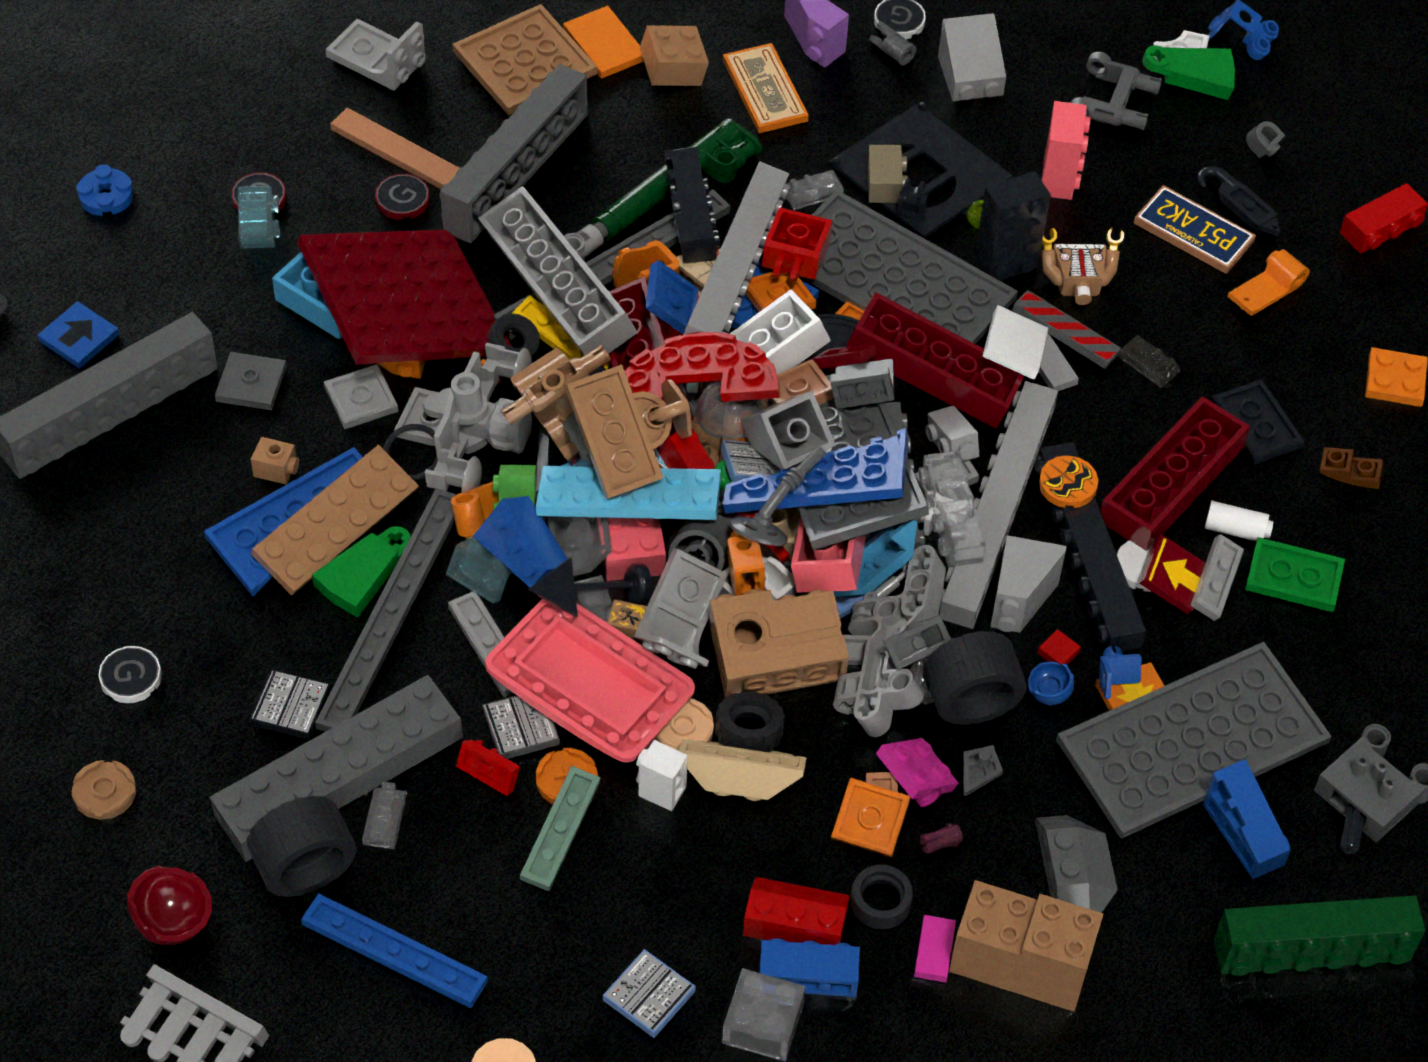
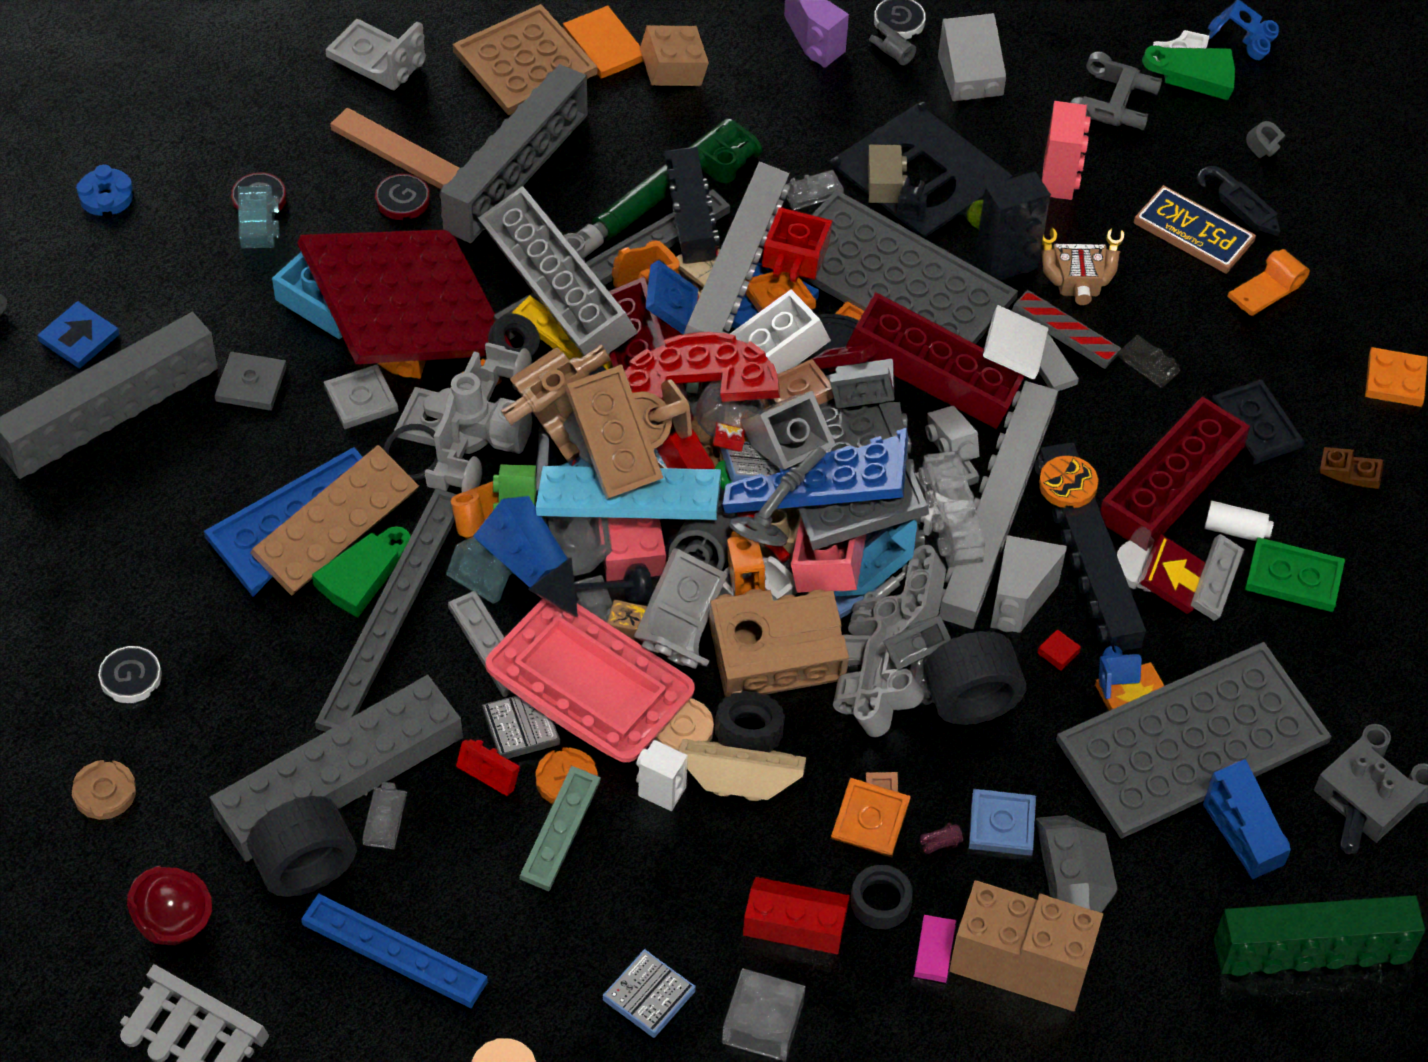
(274, 460): medium nougat brick -> none
(290, 704): tile -> none
(728, 437): none -> red tile
(765, 88): tile -> none
(817, 966): blue brick -> none
(917, 770): dark pink plate -> none
(980, 768): dark grey piece -> none
(1002, 822): none -> medium blue tile
(1051, 683): blue hair -> none
(1384, 218): red brick -> none

